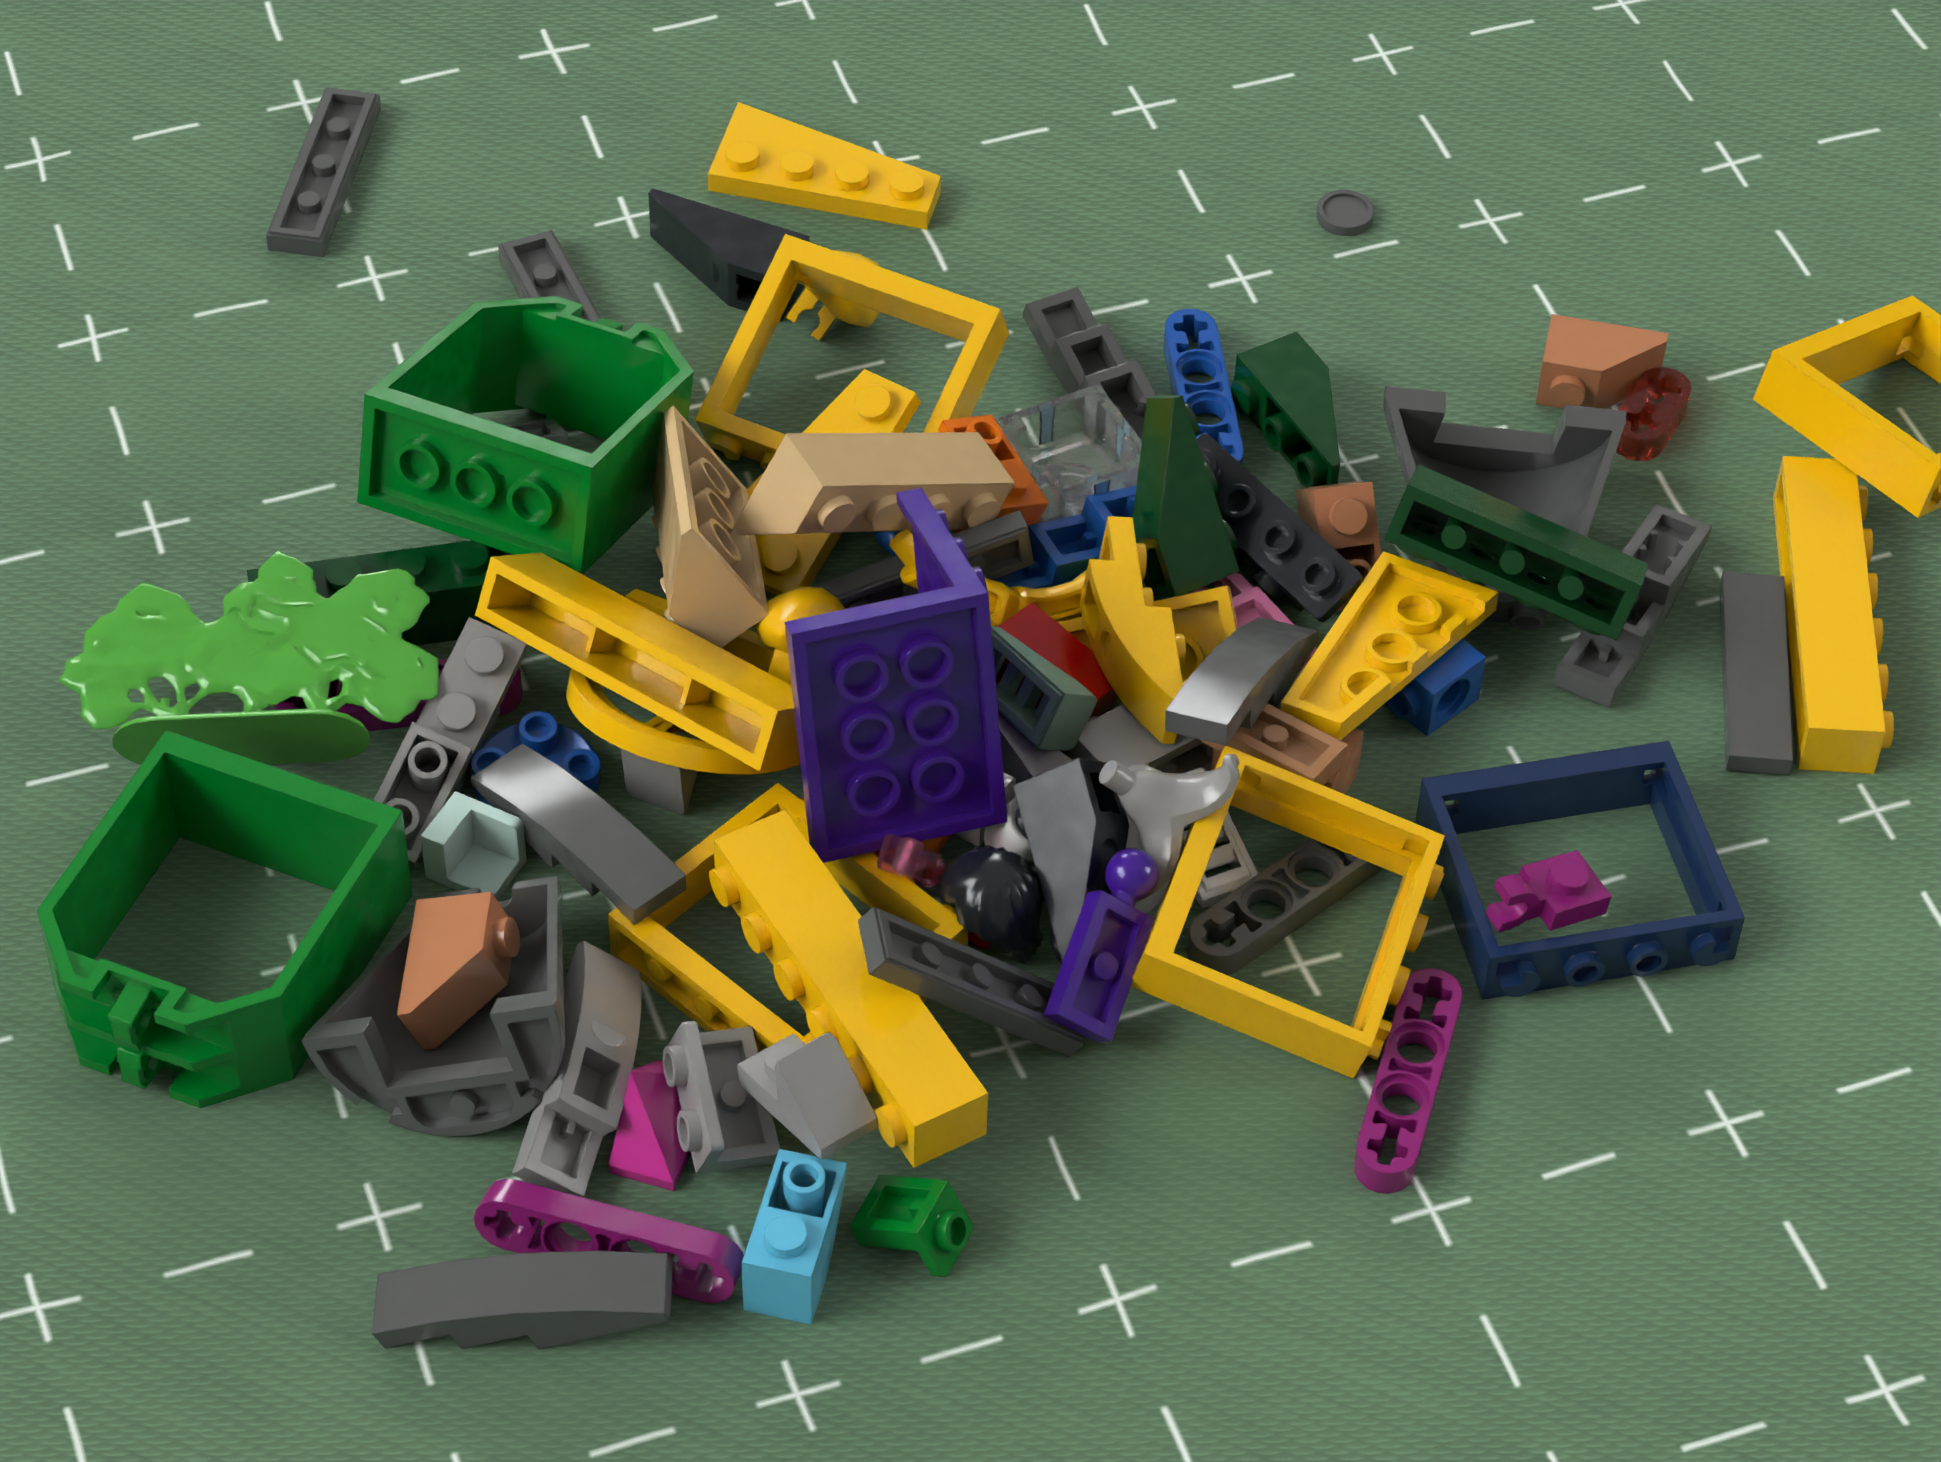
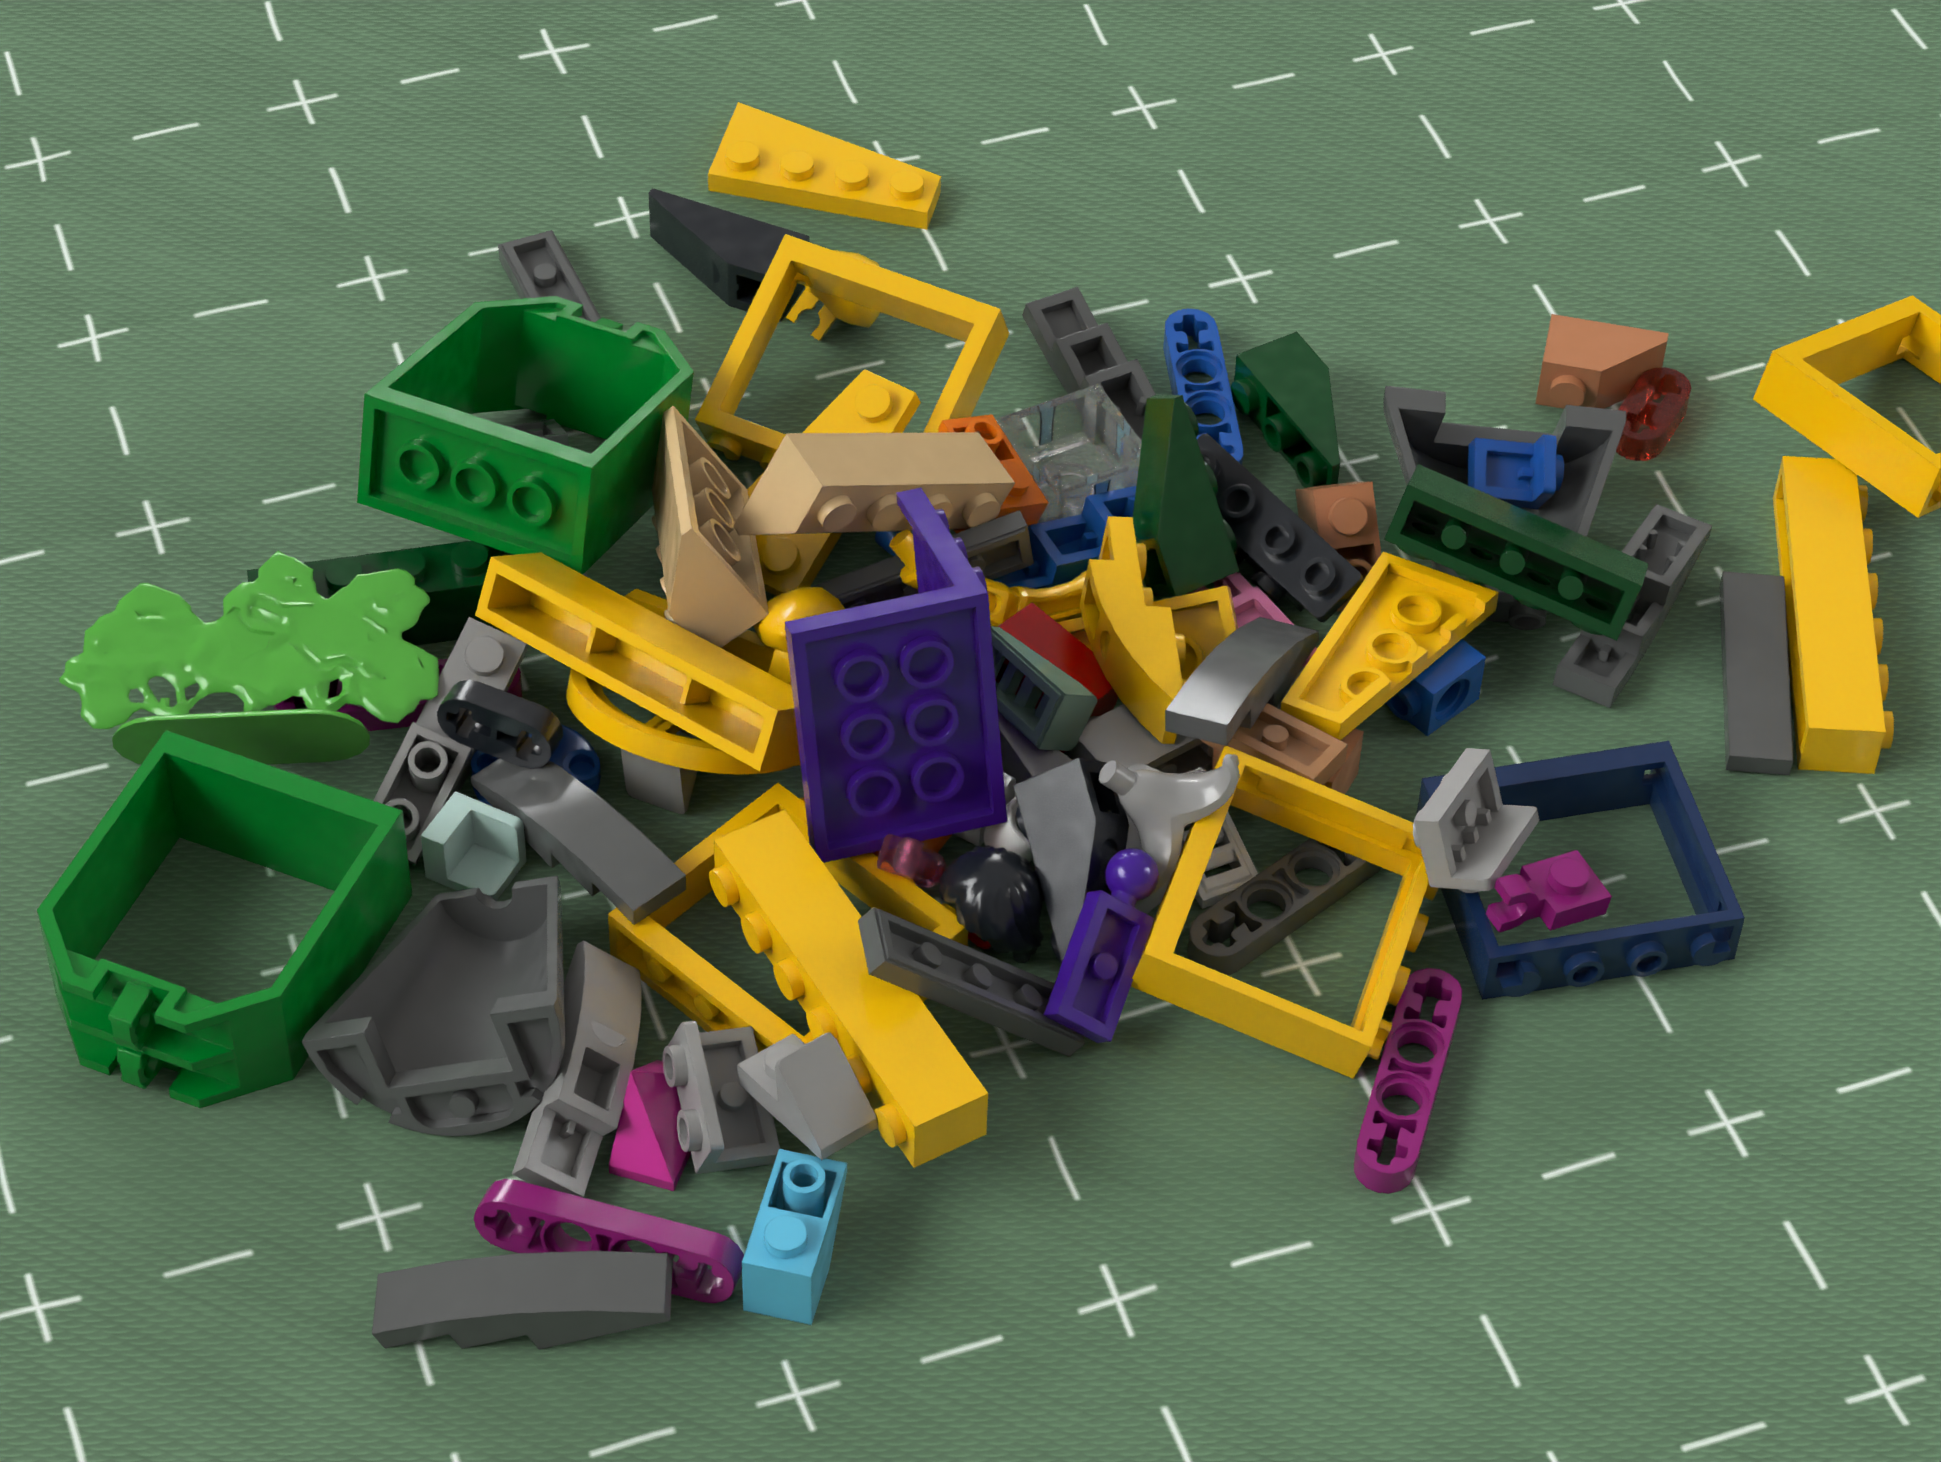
(323, 172): dark grey tile -> none
(454, 963): nougat slope -> none
(500, 724): none -> black beam
(915, 1217): green bracket -> none
(1345, 212): dark grey piece -> none
(1467, 829): none -> light grey bracket
(1516, 470): none -> blue bracket

